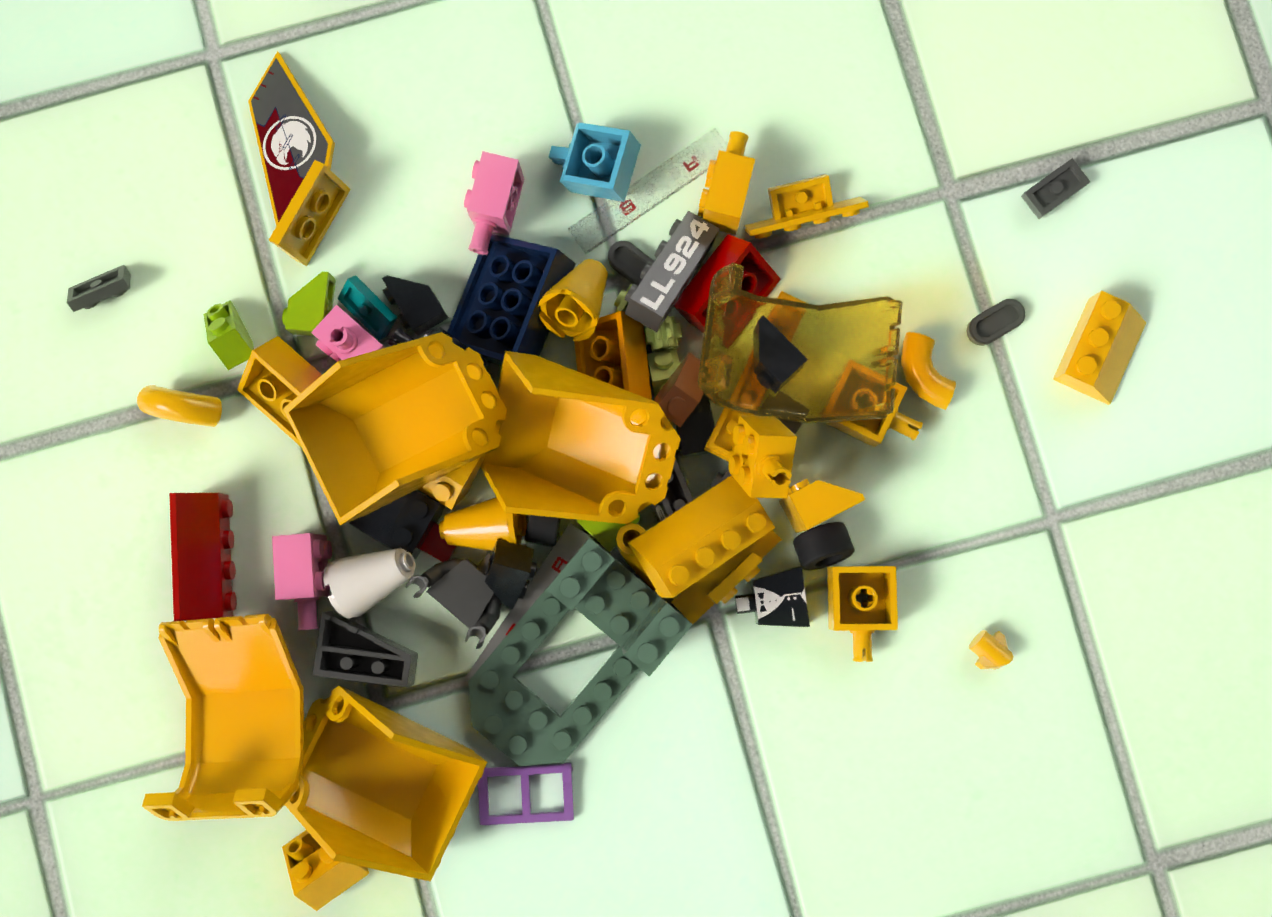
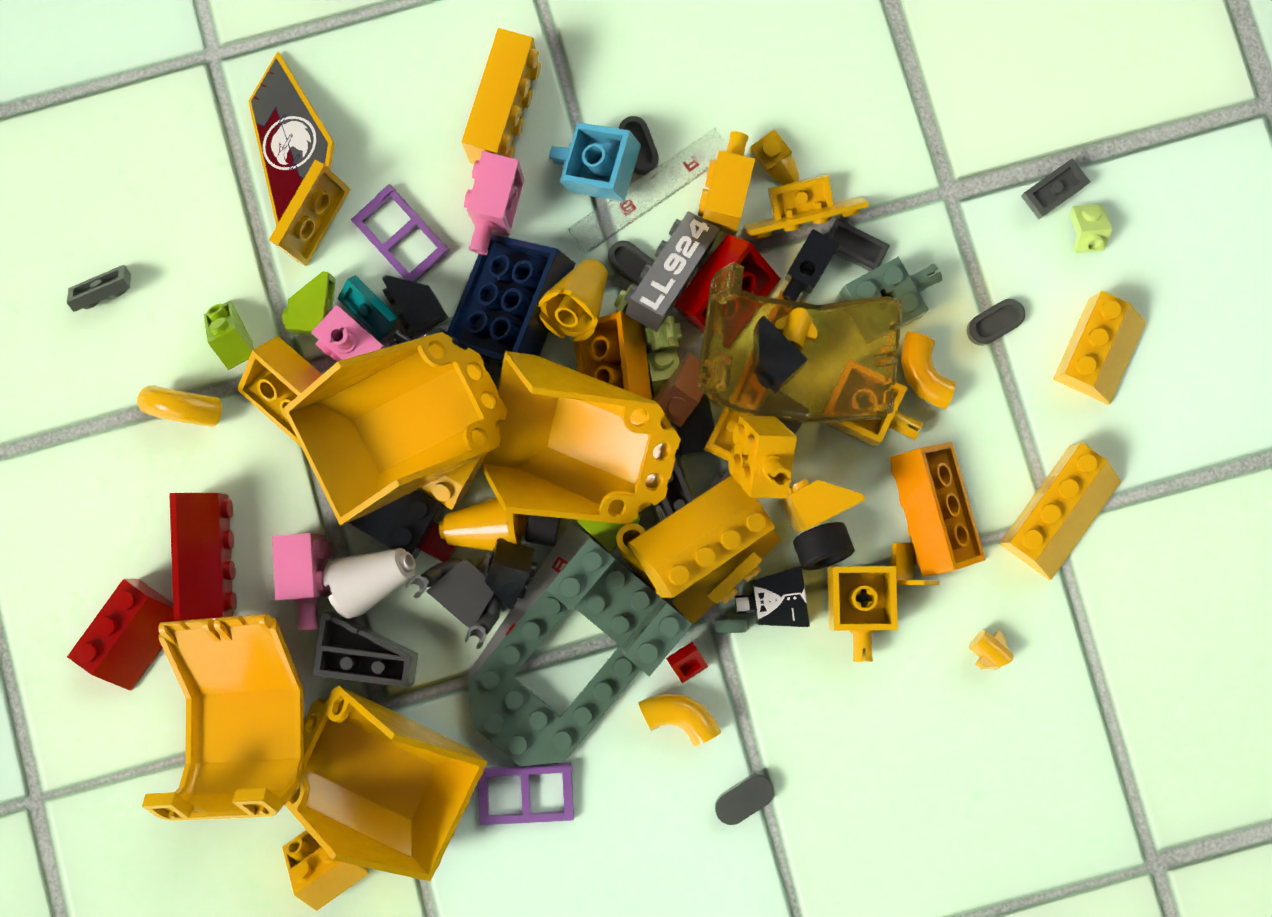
(124, 635): none -> red slope
(380, 199): none -> medium lavender window
(502, 96): none -> yellow brick
(648, 155): none -> dark grey tile
(680, 712): none -> yellow cylinder
(687, 662): none -> red plate
(731, 626): none -> sand green tile
(743, 799): none -> dark grey tile
(775, 158): none -> yellow plate
(797, 327): none -> yellow piece
(813, 256): none -> black torso
(857, 245): none -> dark grey tile
(895, 282): none -> sand green brick
(904, 561): none -> yellow bracket
(937, 509): none -> light orange slope
(1062, 510): none -> yellow slope
(1091, 227): none -> yellowish green bracket

